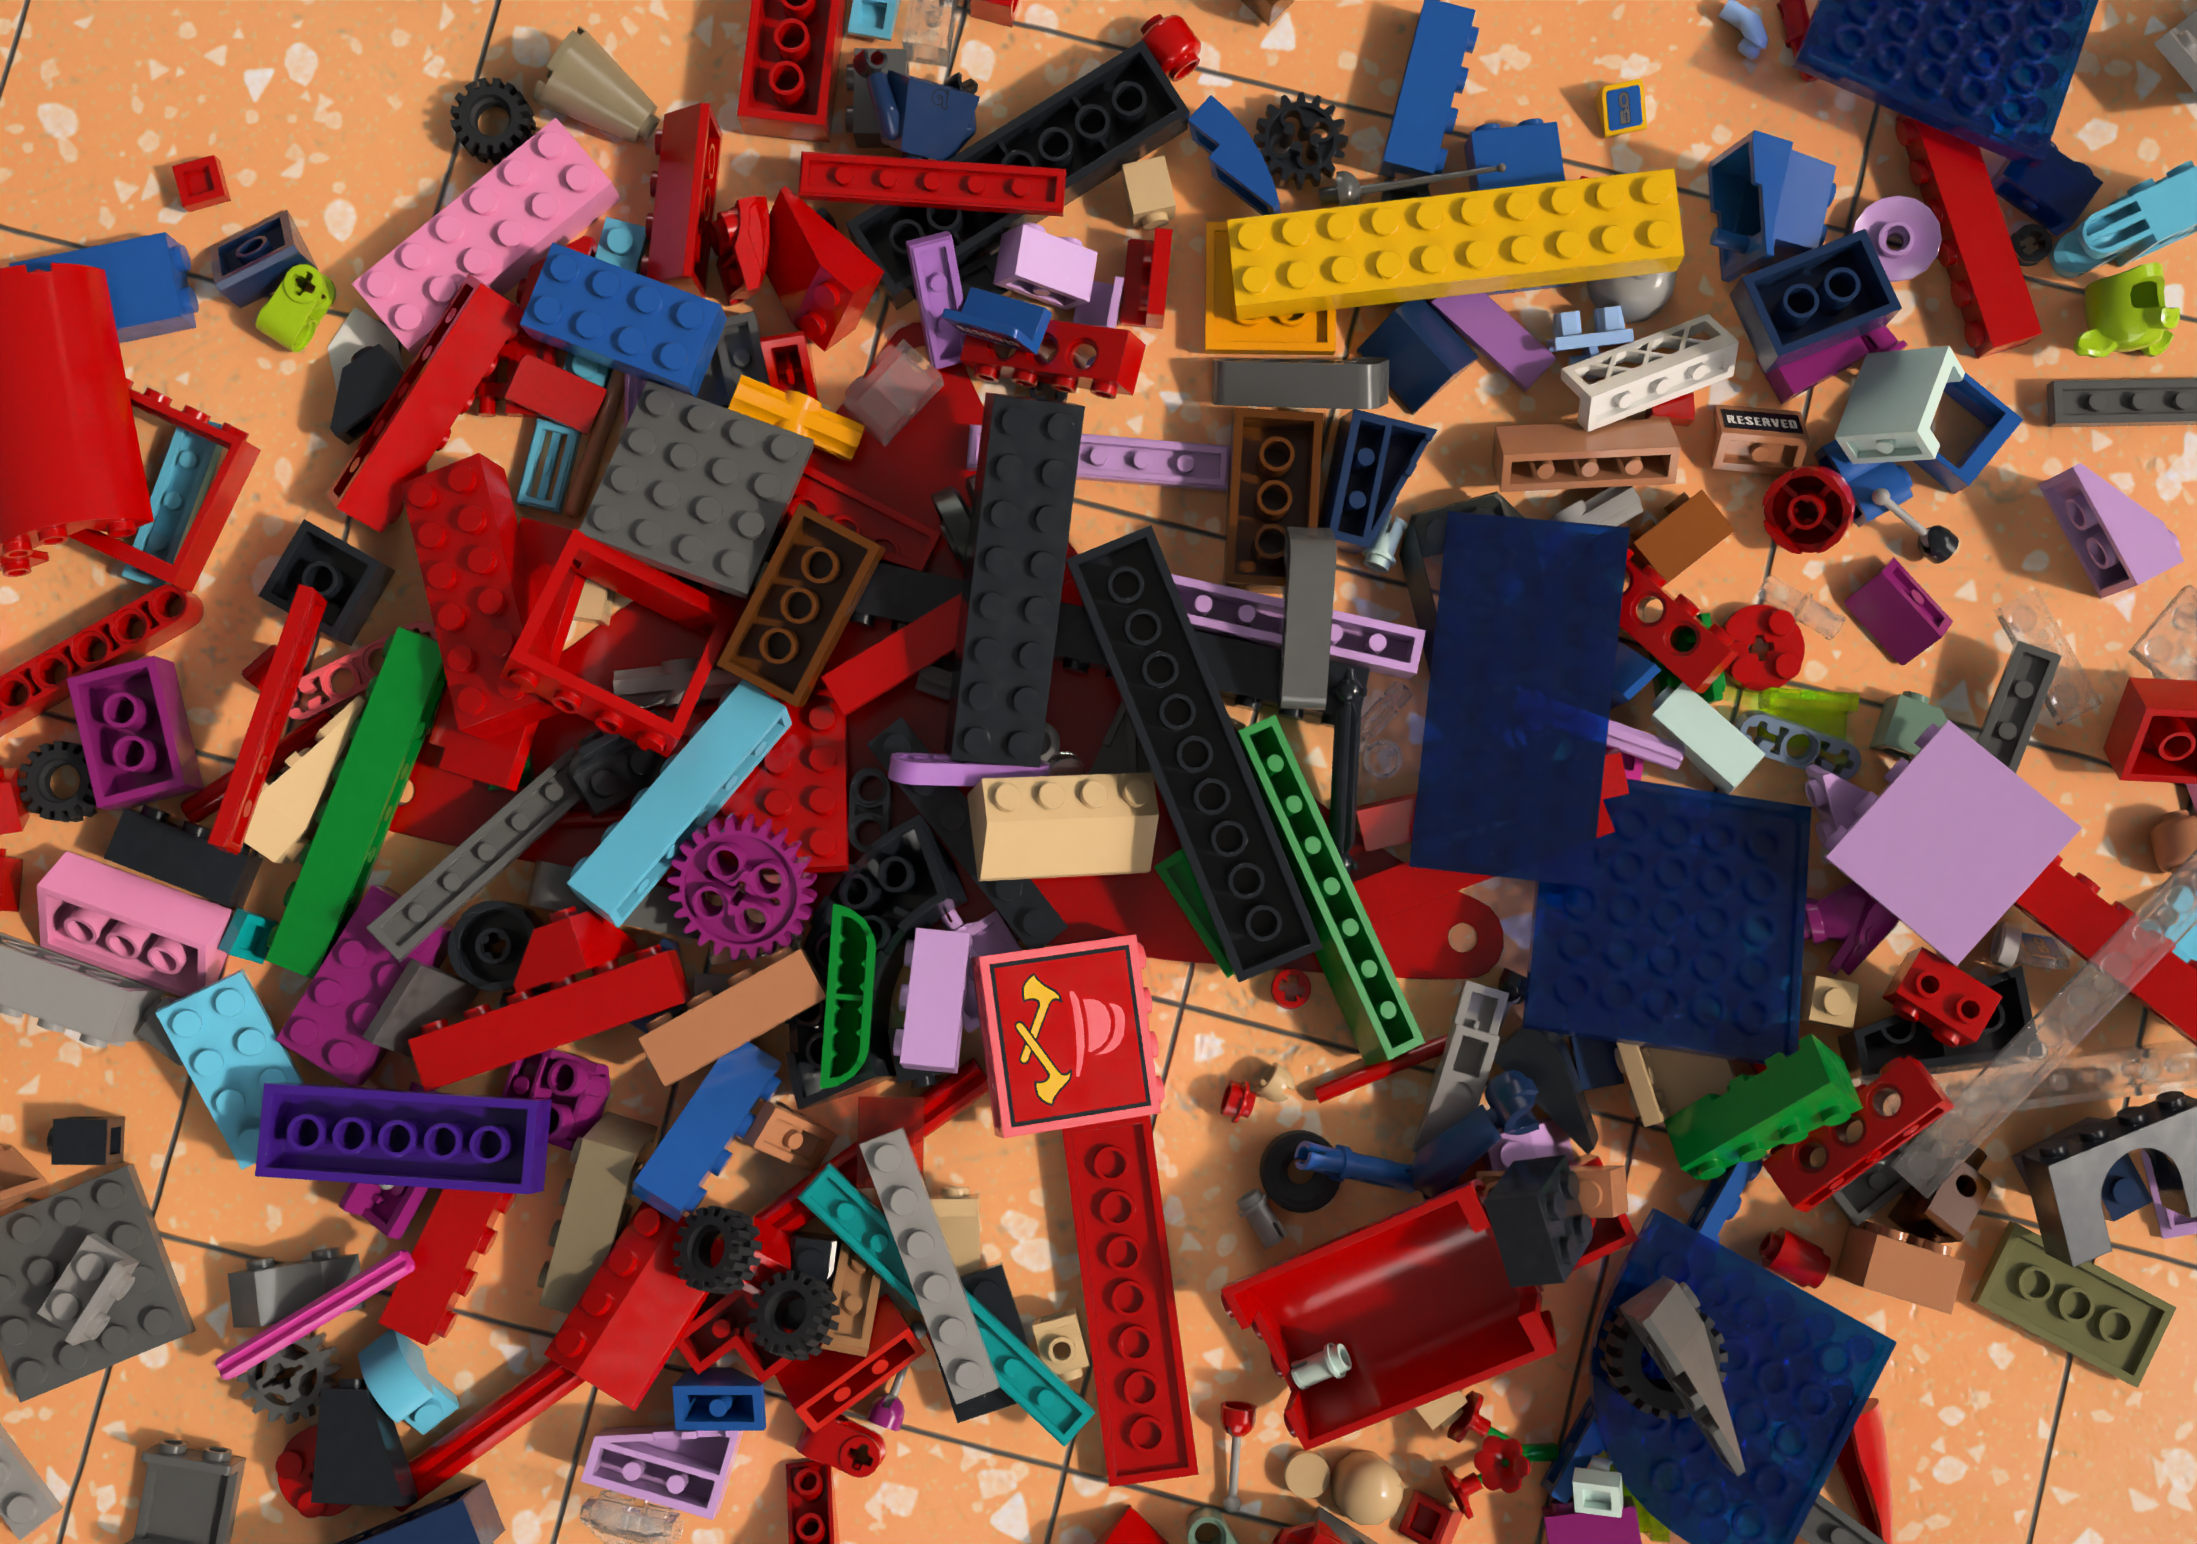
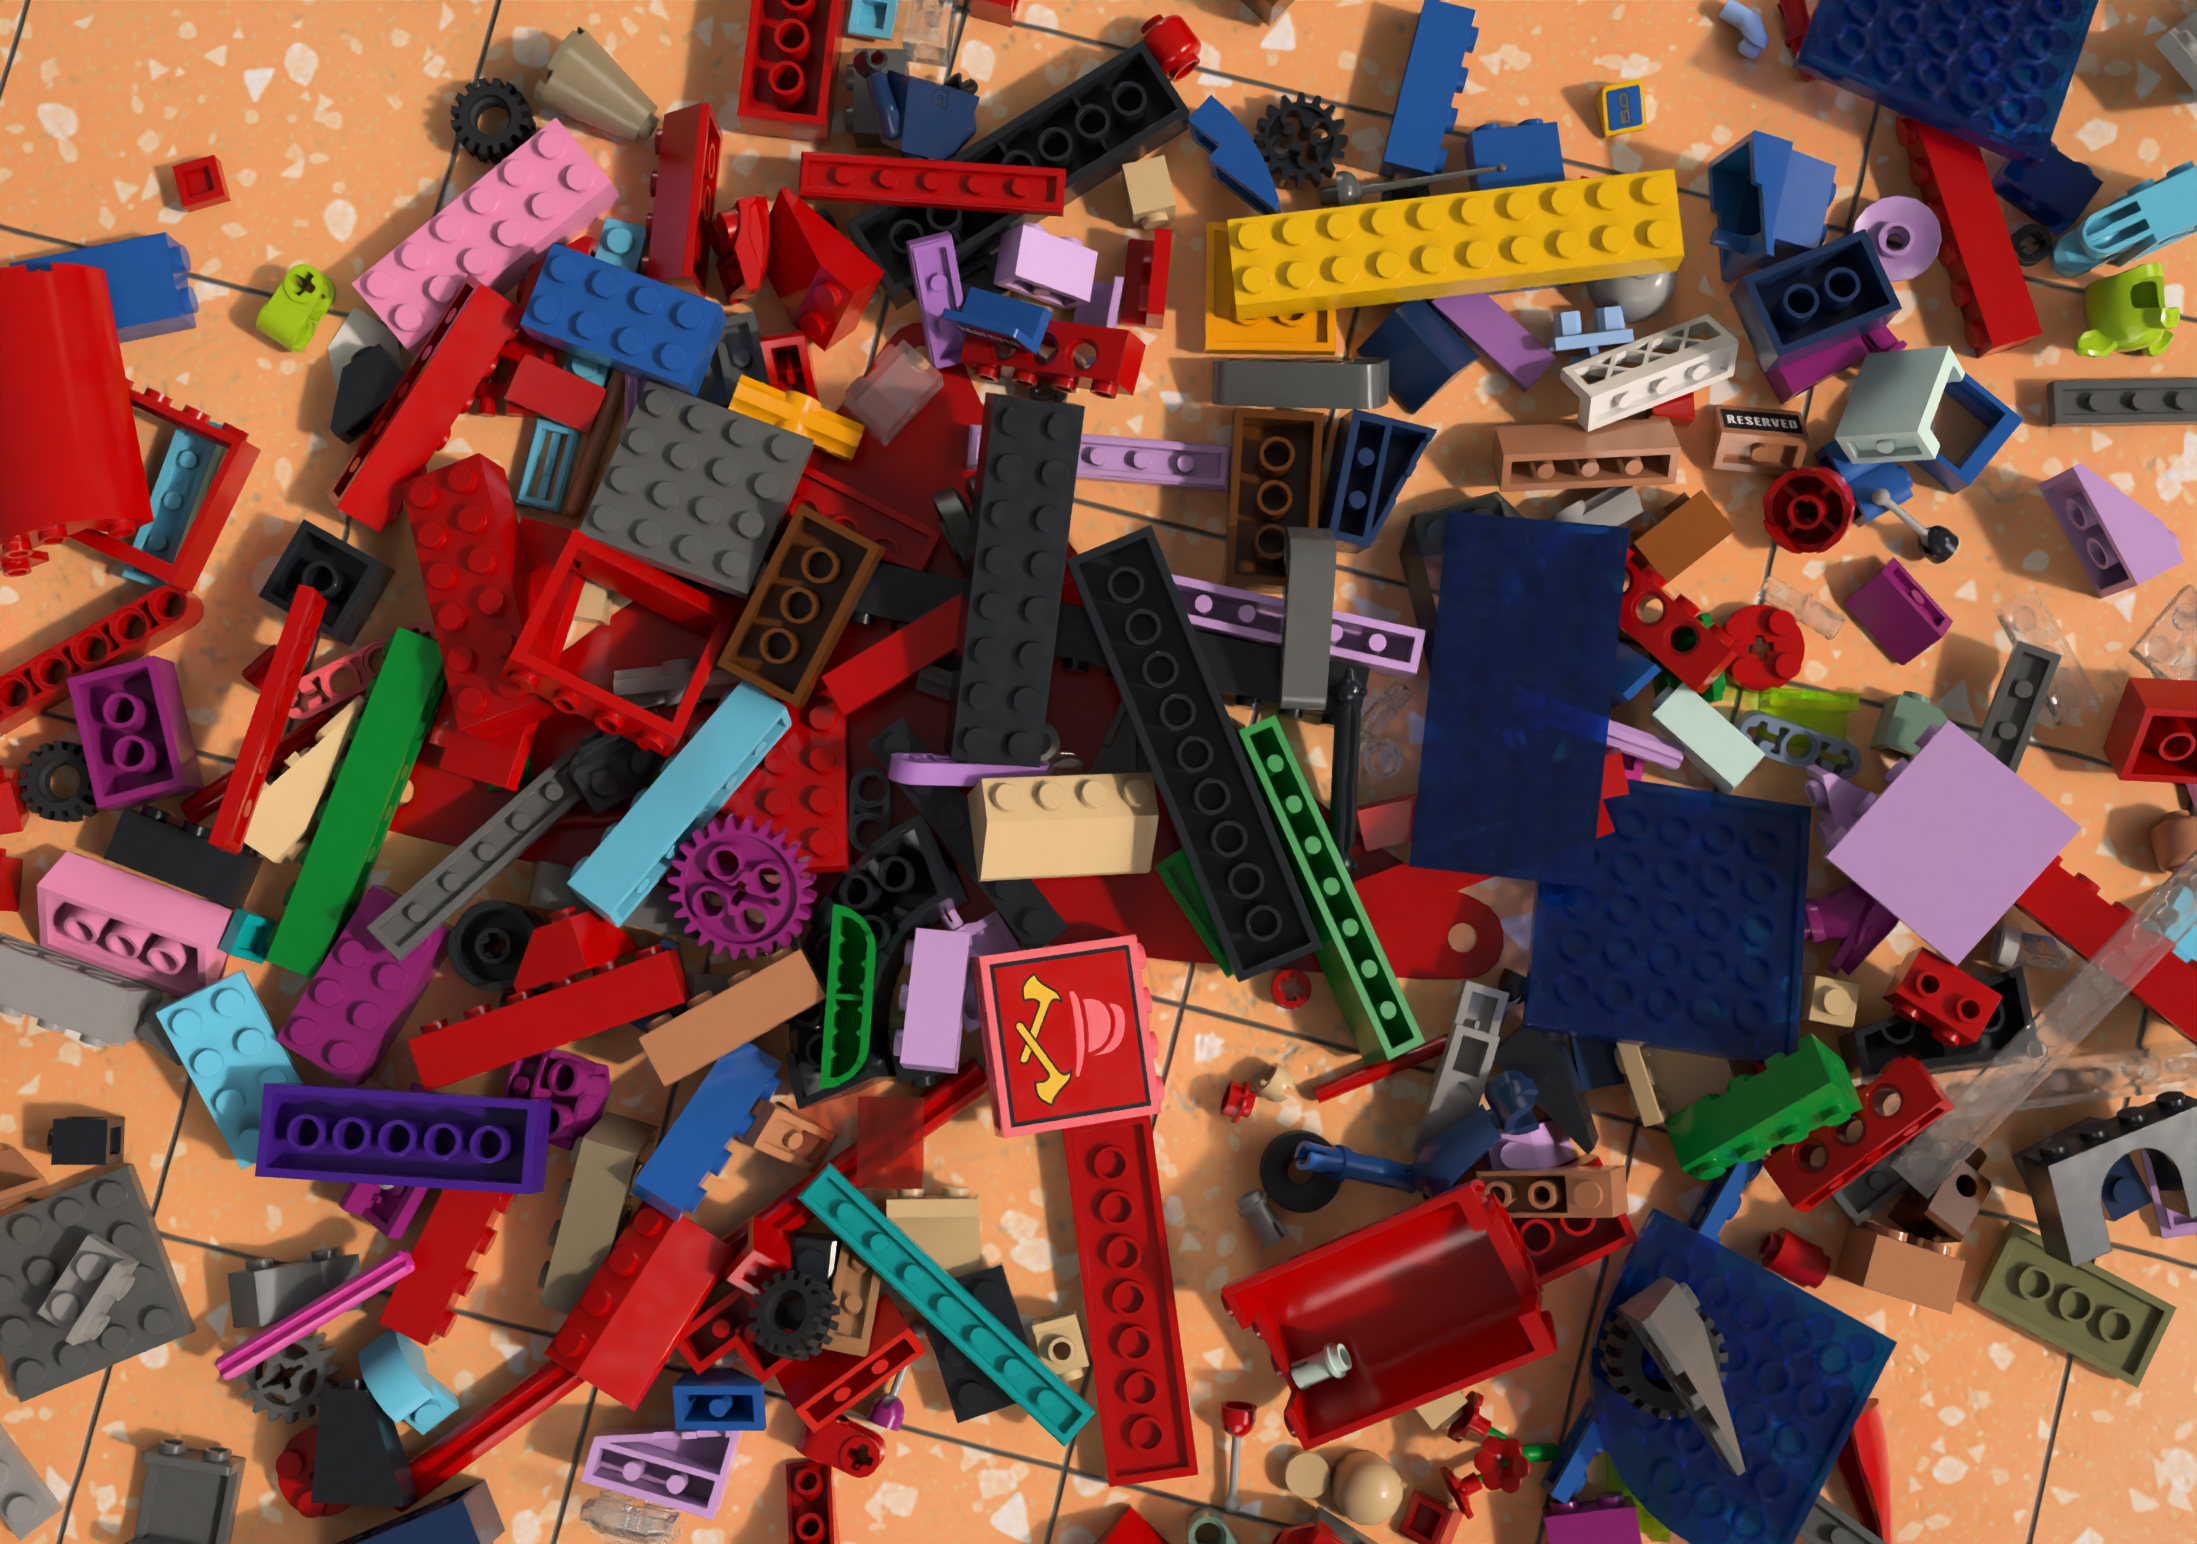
(258, 259): dark blue slope -> none
(417, 999): flat silver tile -> none
(697, 1245): black tyre -> none
(929, 1265): light grey plate -> none
(1381, 553): light aqua pin -> none
(1538, 1221): black brick -> none
(1598, 1489): light aqua tile -> none

